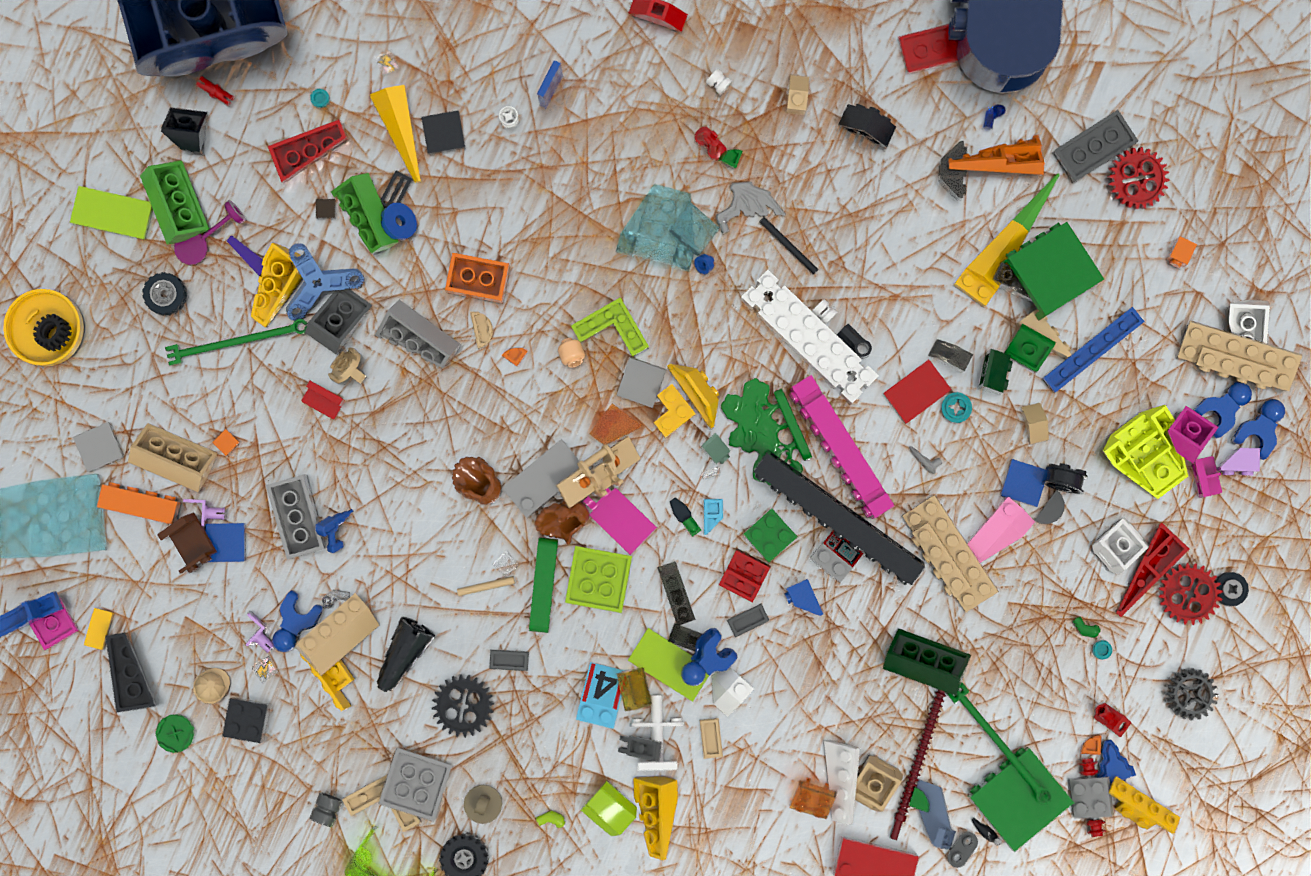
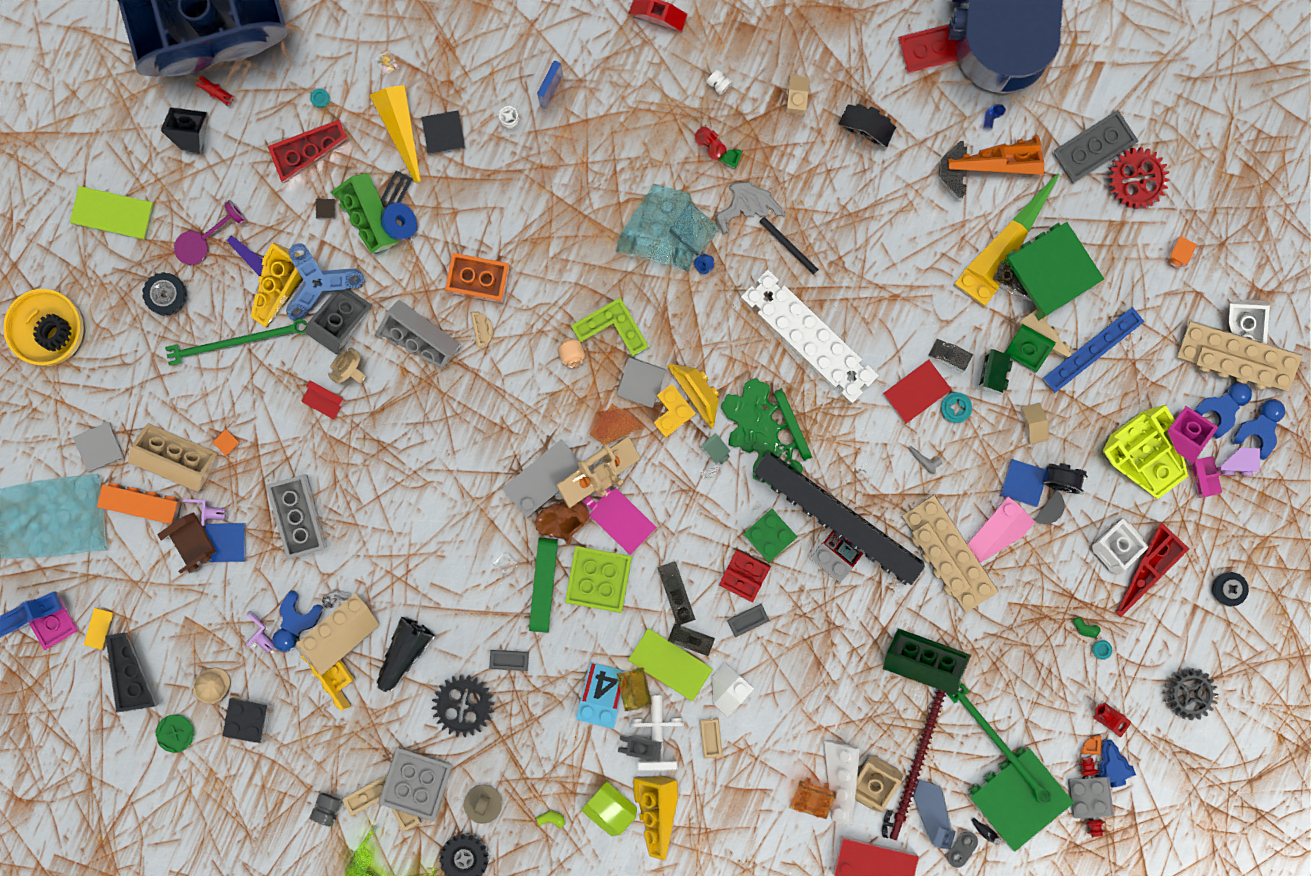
(174, 201): bright green slope -> none
(264, 669): clear tile -> none
(329, 527): blue piece -> none
(476, 480): dark orange hair -> none
(486, 586): tan bar -> none
(515, 355): orange tile -> none
(684, 516): black piece -> none
(706, 659): blue piece -> none
(712, 513): medium azure tile -> none
(803, 597): blue slope -> none
(827, 315): white wheel -> none
(841, 447): dark pink brick -> none
(853, 340): black piece -> none
(887, 817): none -> black piece
(919, 800): green tile -> none
(1142, 808): yellow bracket -> none
(1207, 601): red gear -> none

